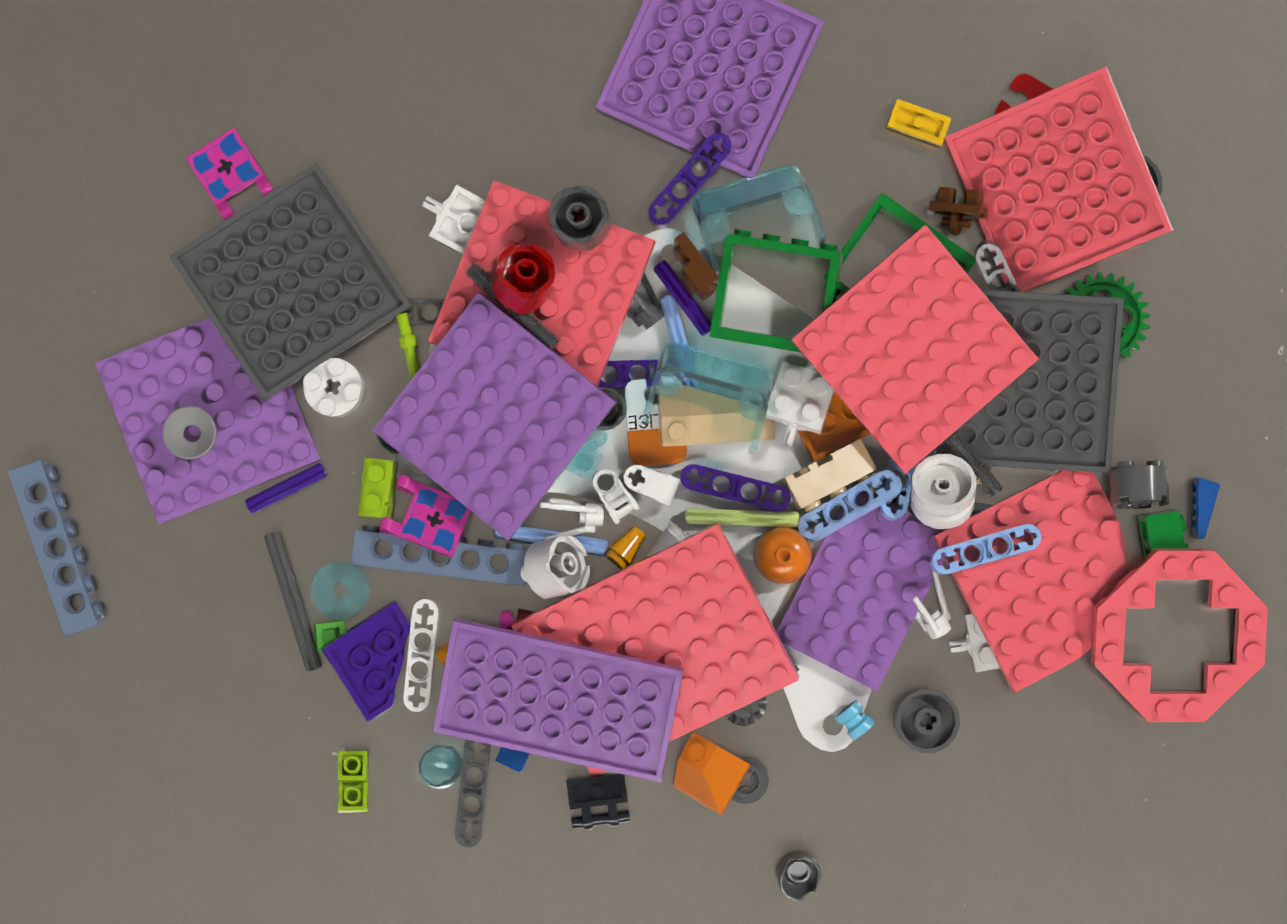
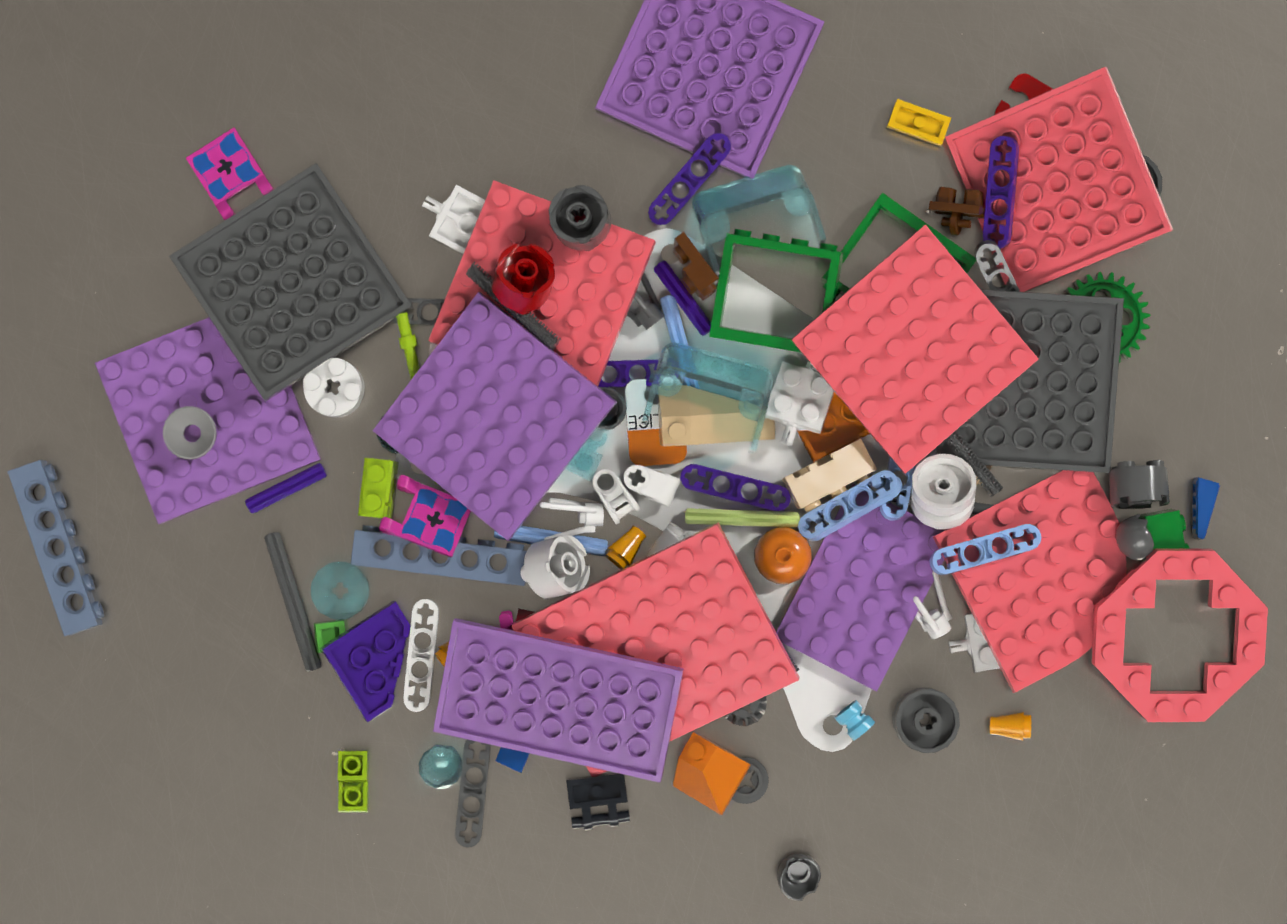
(996, 192): none -> dark purple beam
(1012, 726): none -> light orange cone
(1134, 538): none -> dark grey hair

